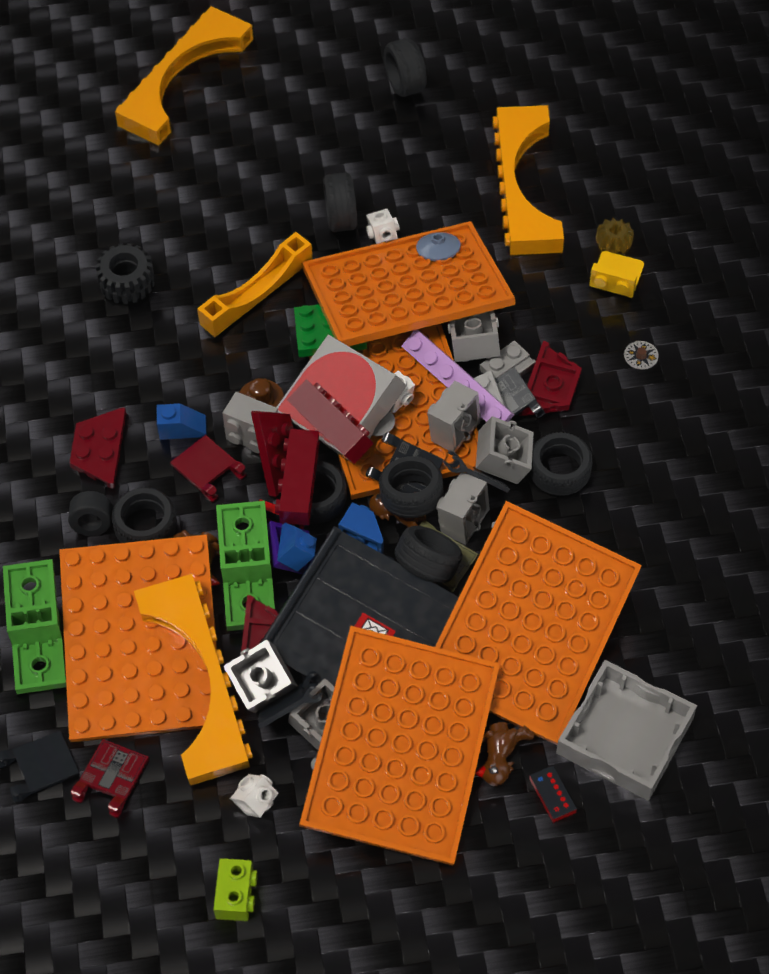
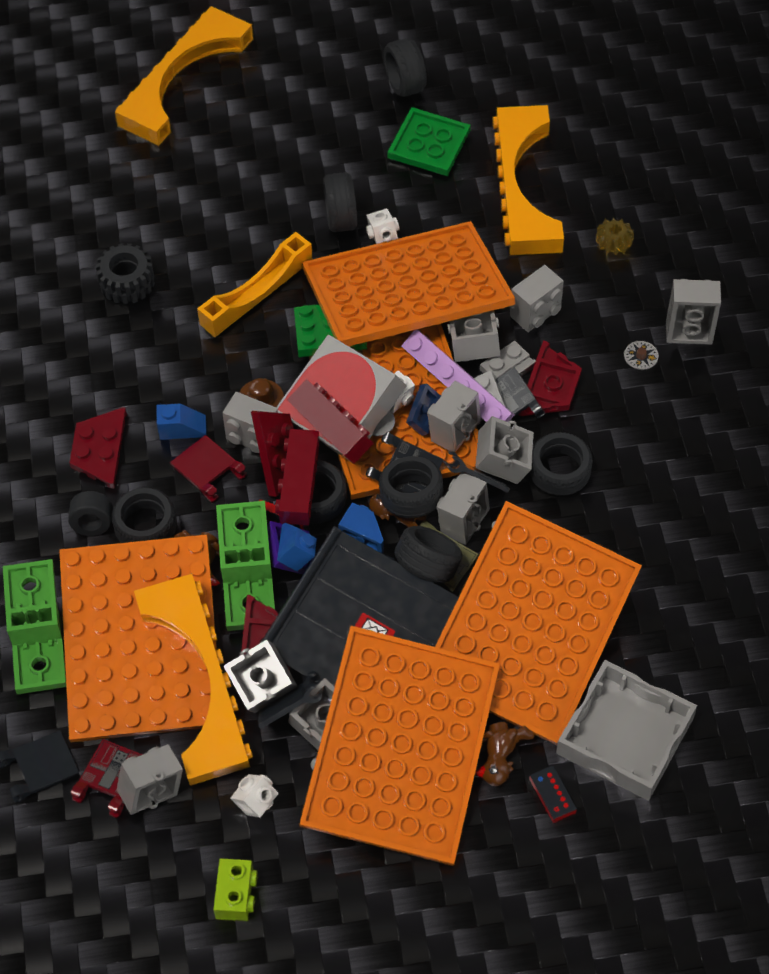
(149, 778): none -> light grey brick
(418, 414): none -> dark blue plate
(429, 141): none -> green plate
(438, 246): sand blue dish -> none
(537, 298): none -> light grey brick
(616, 273): yellow bracket -> none
(693, 311): none -> light grey brick

